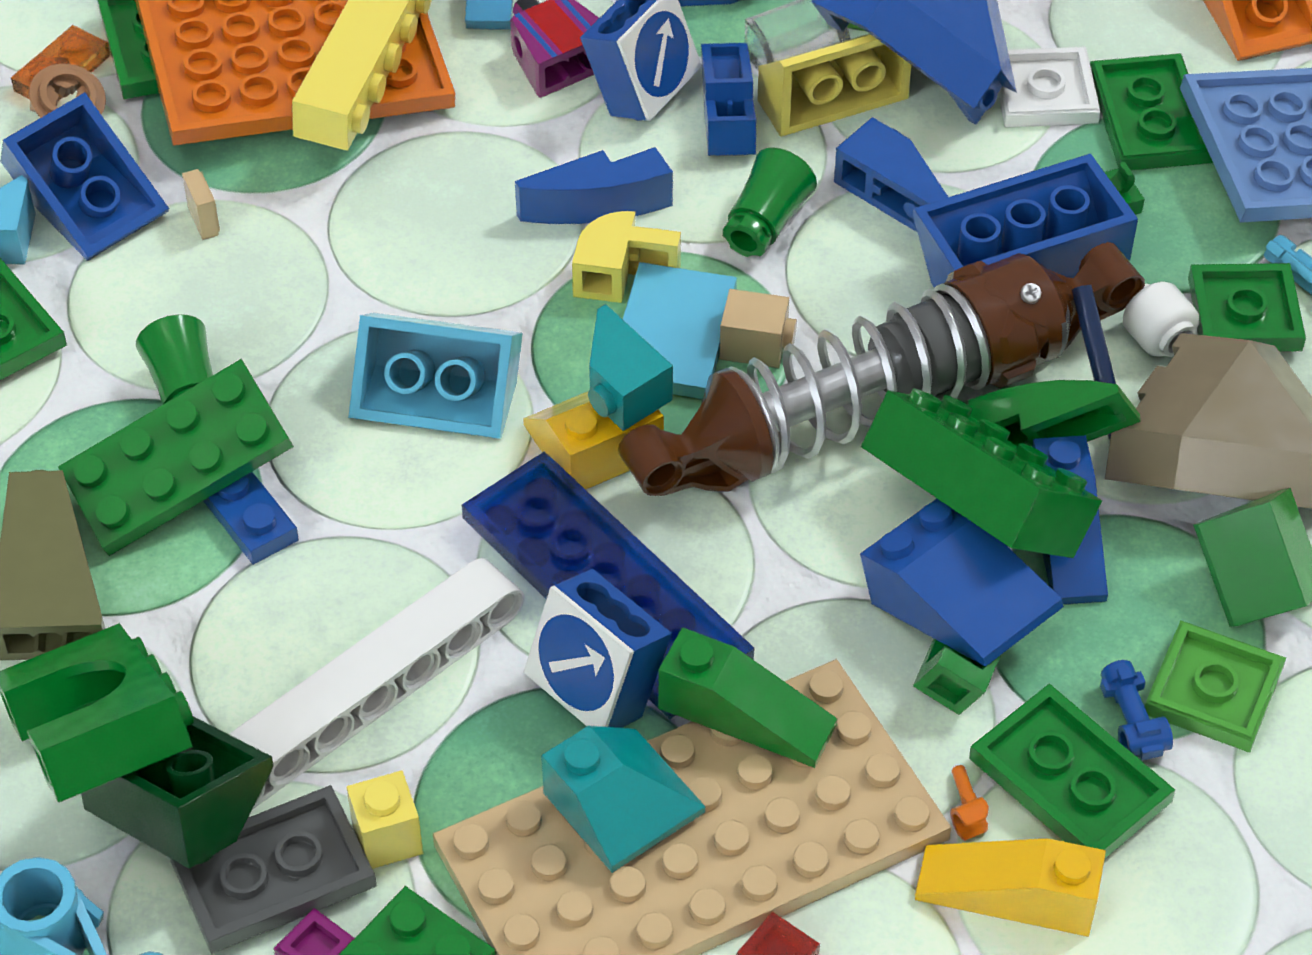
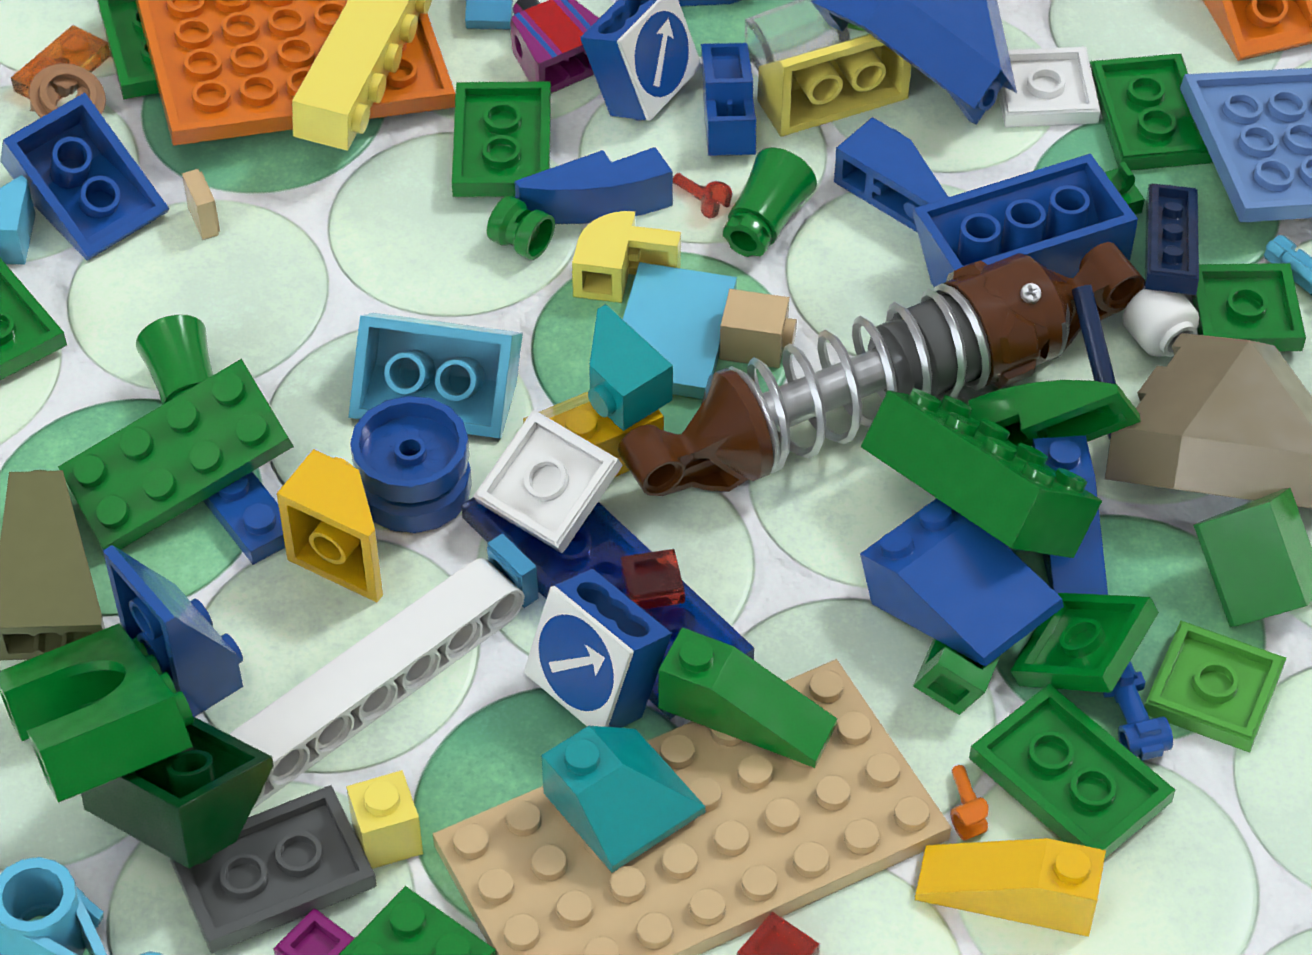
(174, 632): none -> blue slope
(331, 524): none -> yellow slope
(412, 463): none -> blue wheel
(499, 136): none -> green plate
(514, 566): none -> dark azure tile
(517, 225): none -> green wheel
(548, 481): none -> white tile
(653, 579): none -> clear red tile
(710, 195): none -> clear red hand
(1085, 642): none -> green plate
(1172, 239): none -> dark blue tile

